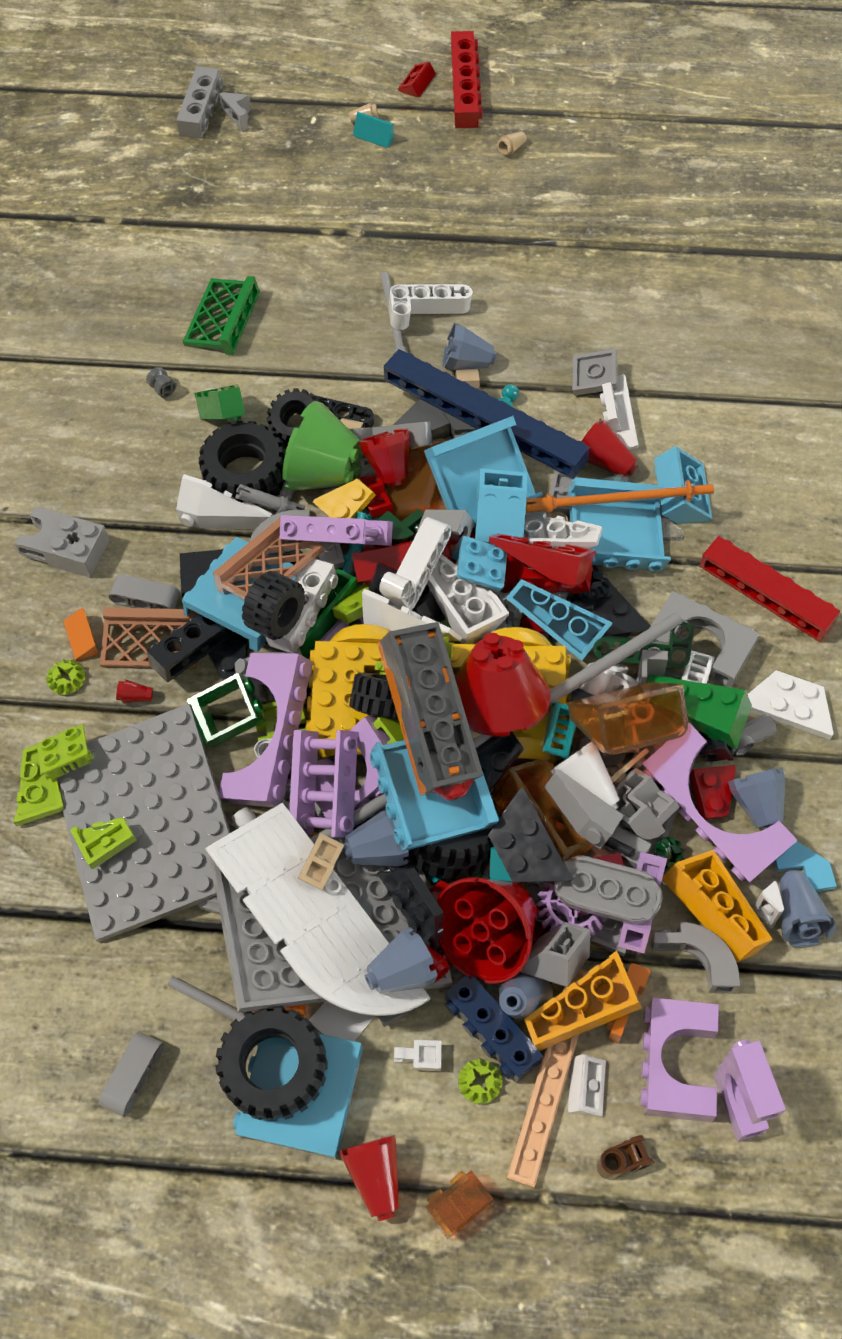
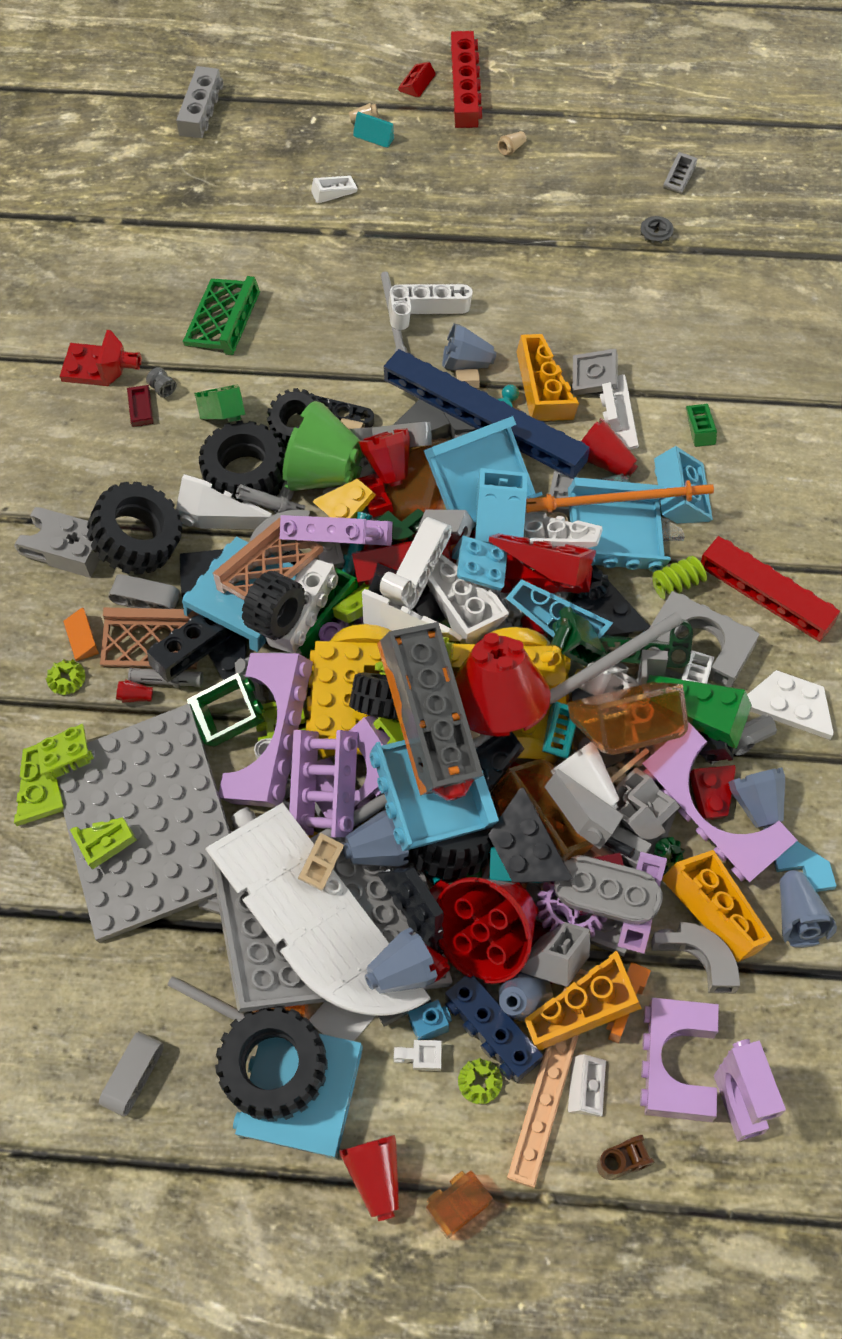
(98, 363): none -> red plate
(140, 406): none -> dark red tile
(147, 506): none -> black tyre
(150, 676): none -> light grey pin
(236, 108): light grey slope -> none
(326, 188): none -> white slope
(328, 630): none -> medium lavender tile
(429, 1020): none -> dark azure brick
(544, 387): none -> light orange wedge
(575, 640): none -> dark green torso
(651, 223): none -> dark grey gear
(678, 575): none -> lime piece
(683, 160): none -> light grey slope
(701, 426): none -> green slope
(769, 905): white slope -> none

